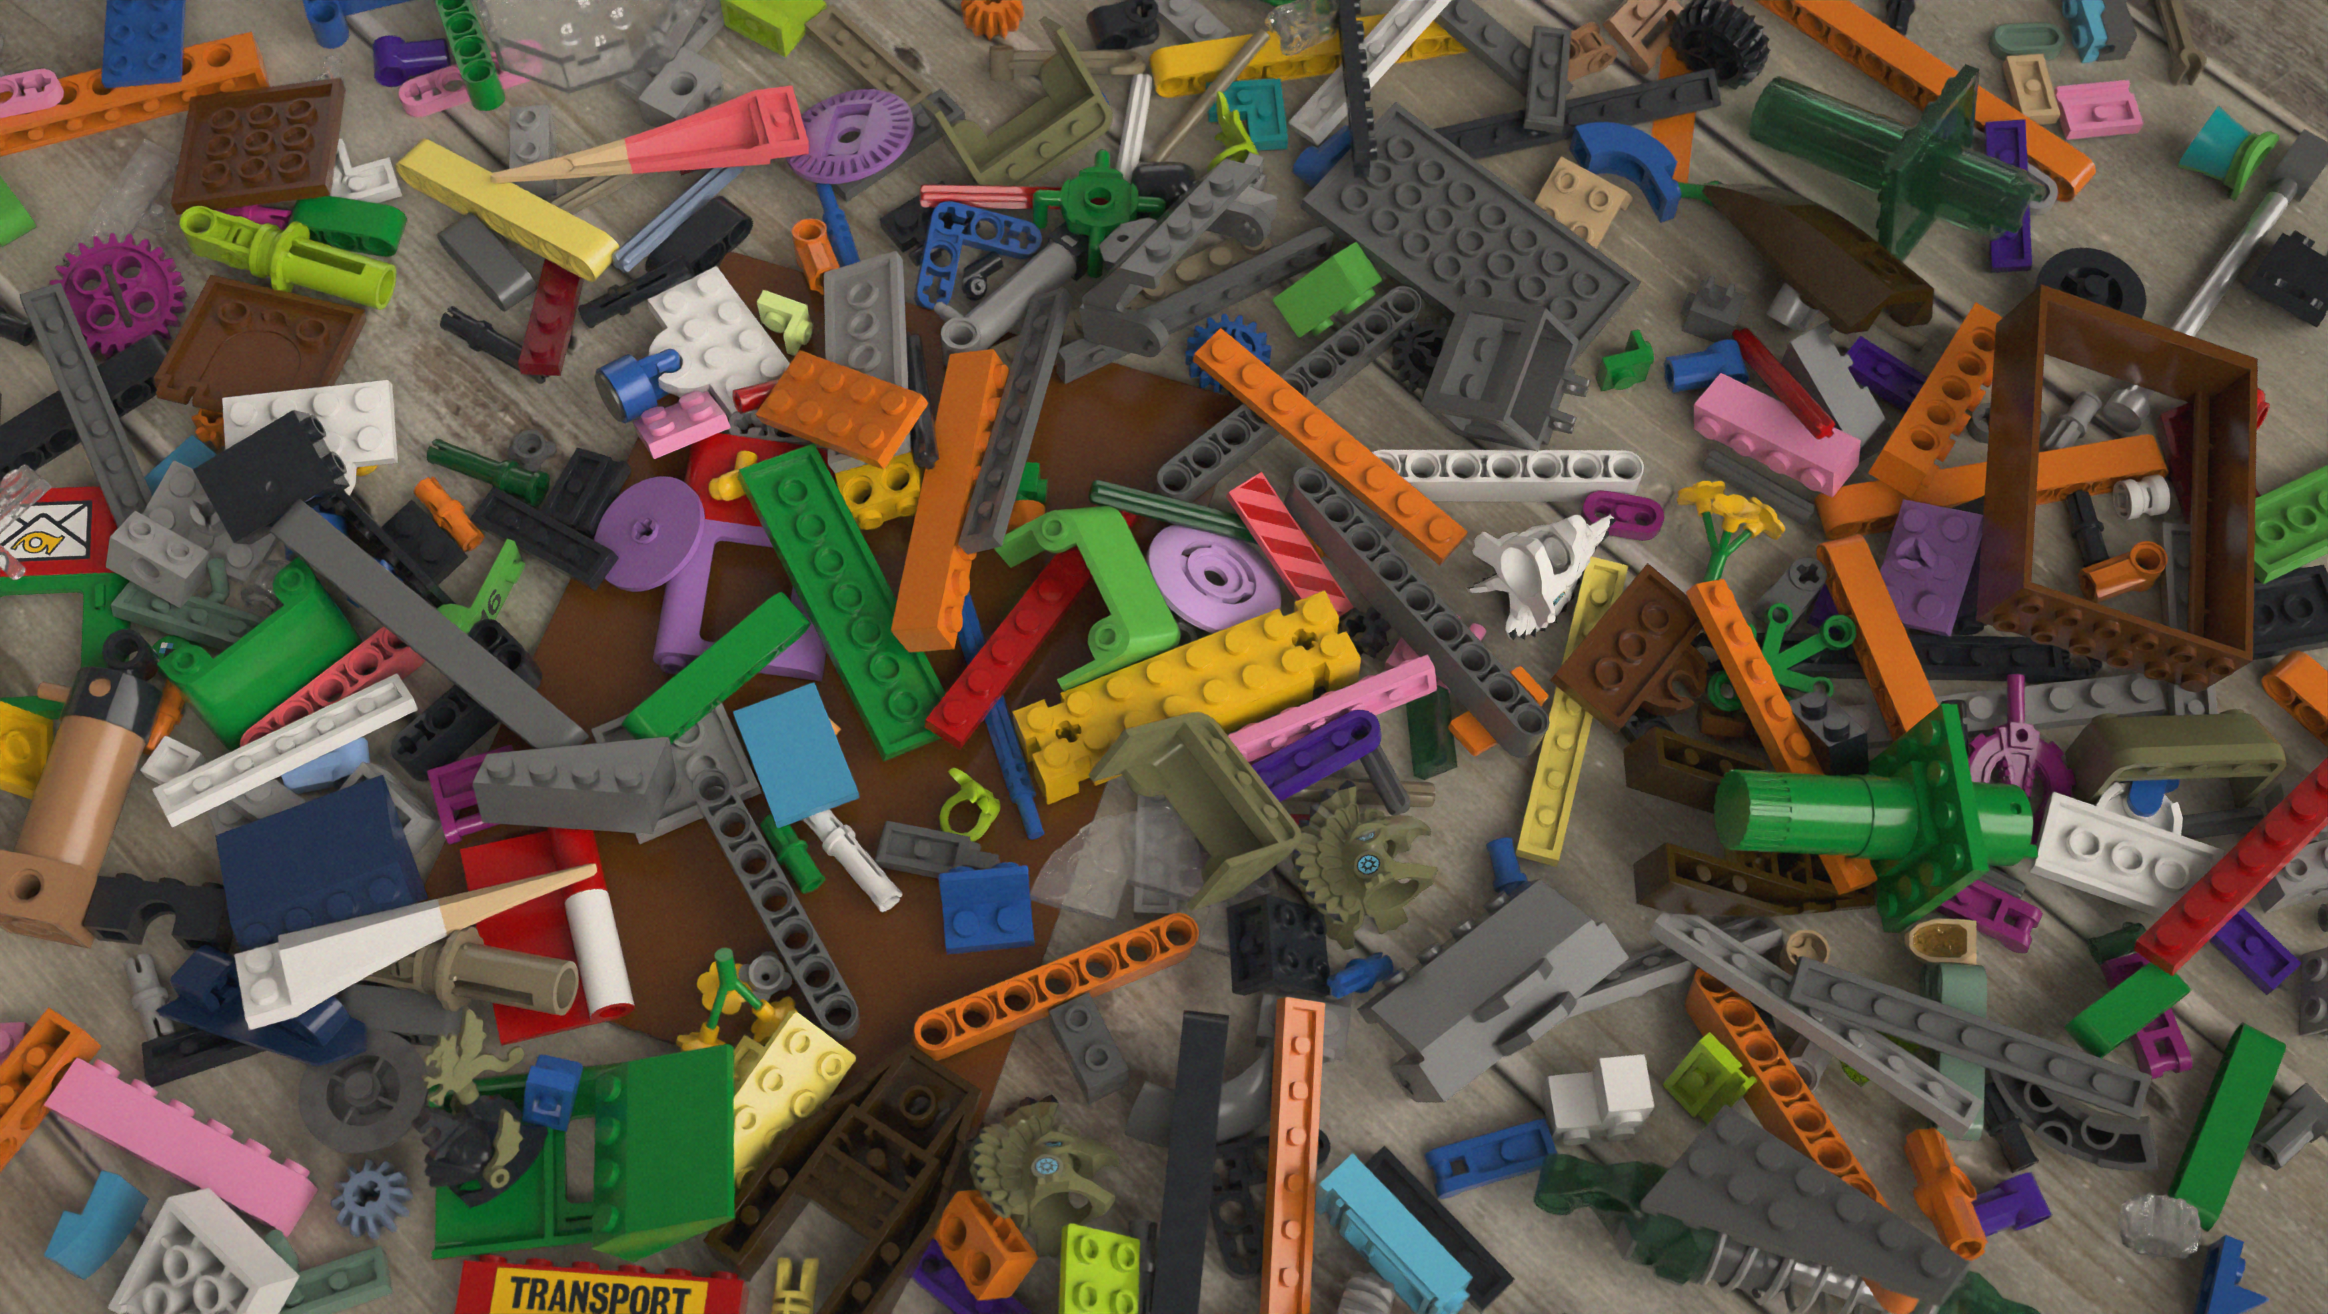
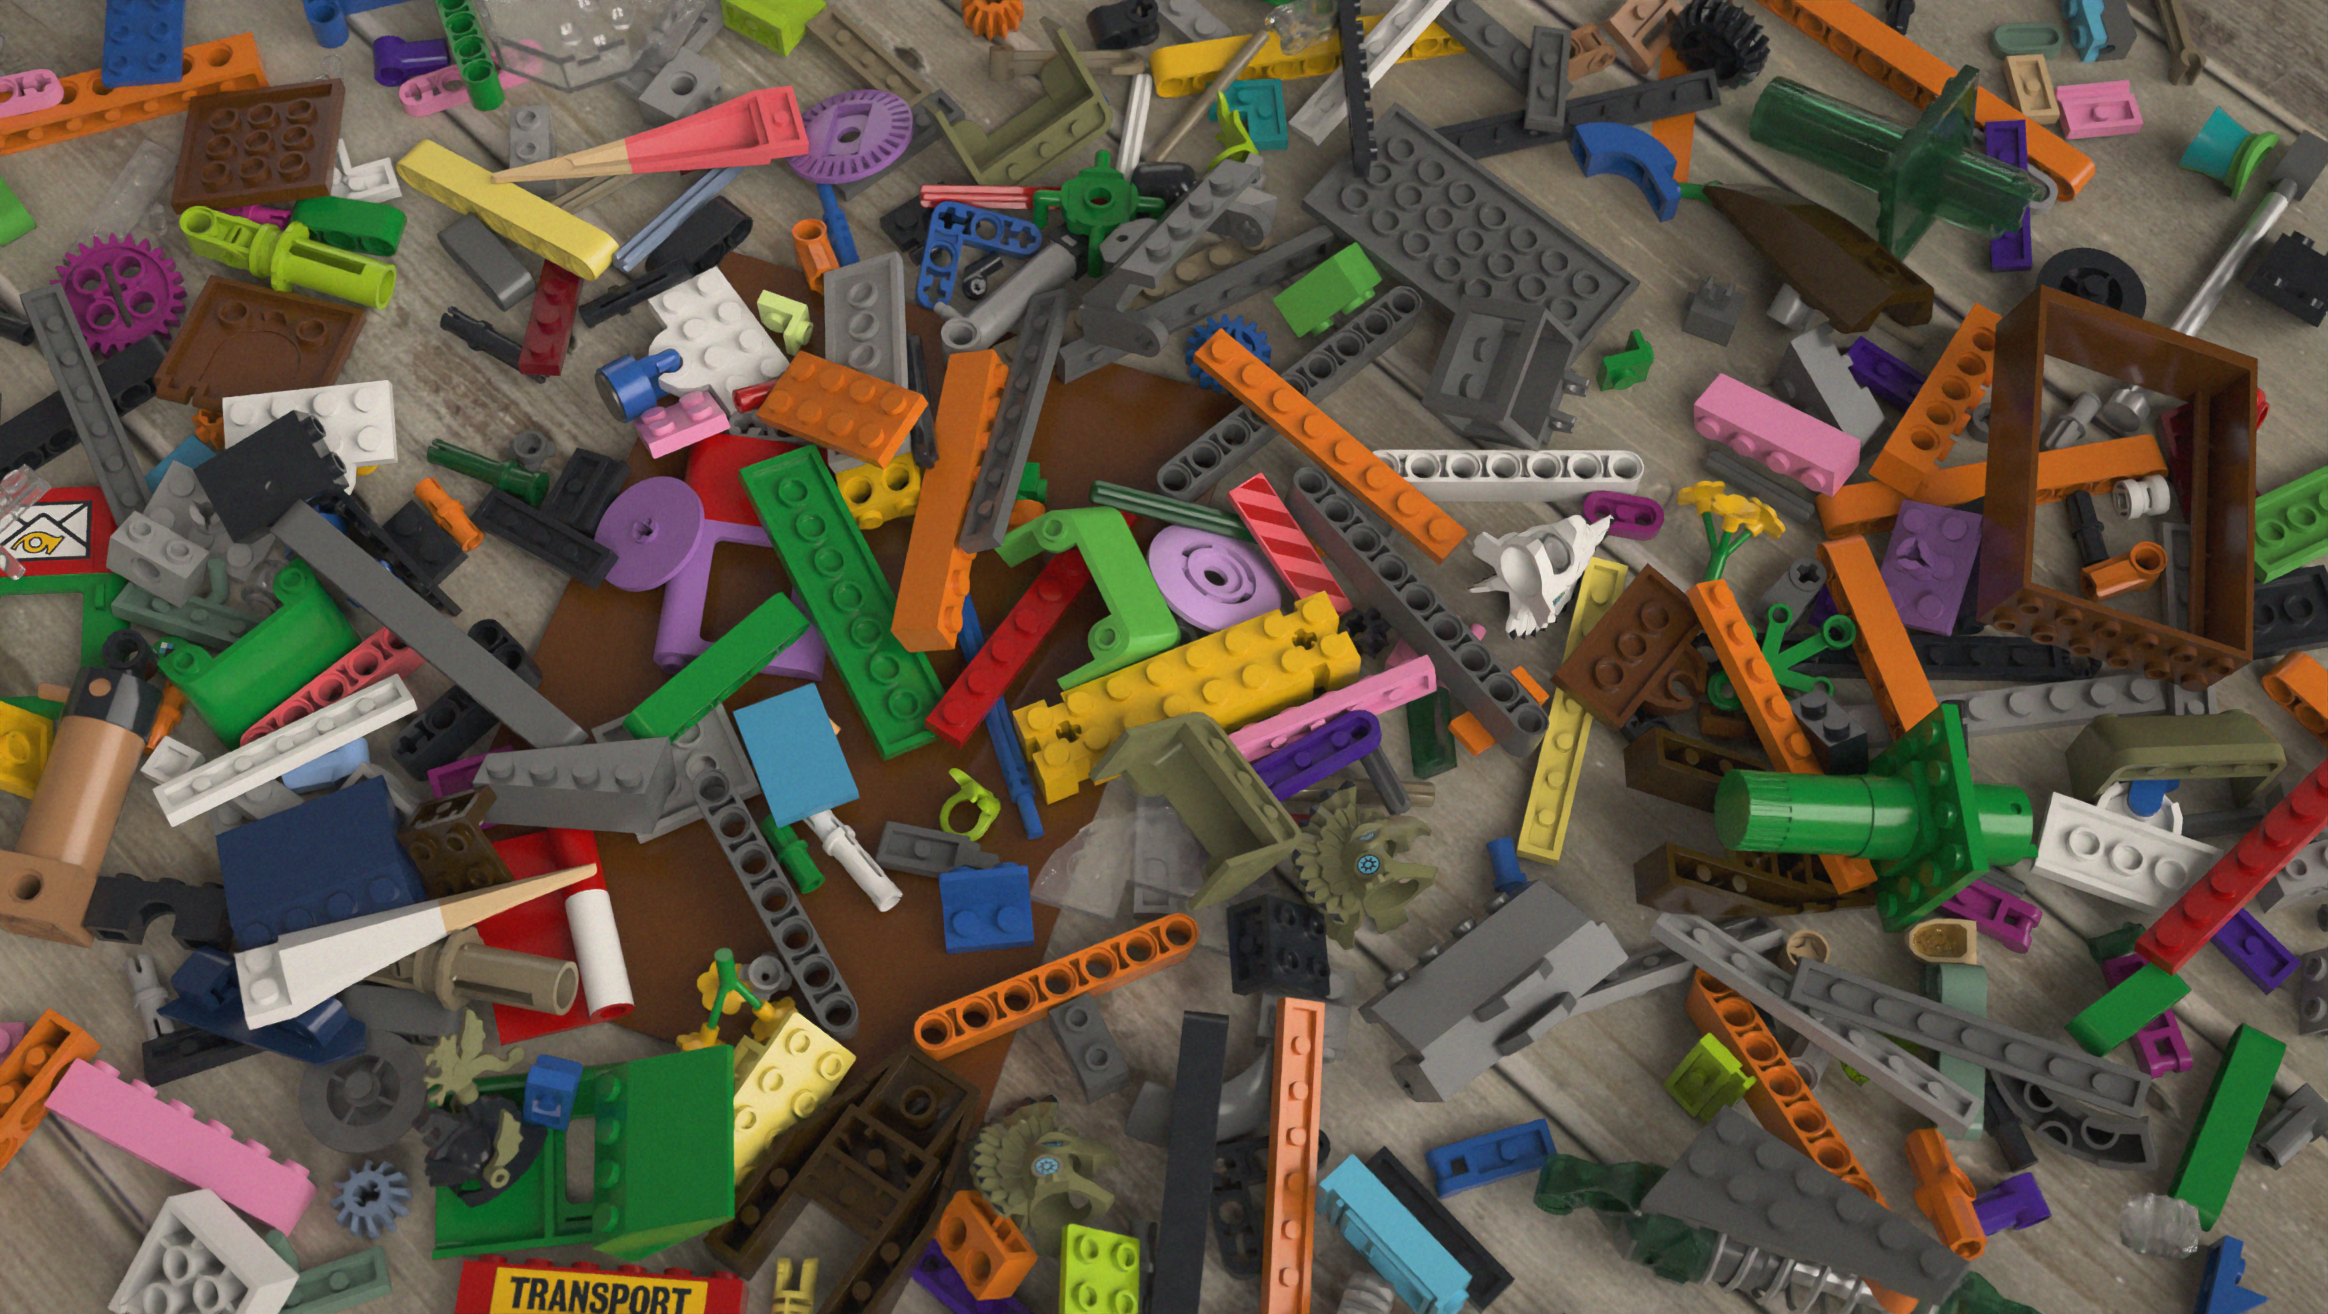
(90, 1239): dark azure slope -> none
(450, 845): none -> dark brown bracket
(493, 592): bright green door -> none
(727, 485): yellow arm -> none
(1317, 162): blue piece -> none
(1360, 975): blue axle -> none
(1418, 352): black gear -> none
(1582, 200): tan bracket -> none
(1603, 1102): white brick -> none
(1702, 368): blue piece -> none
(1784, 384): red axle -> none
(2018, 753): magenta bar -> none

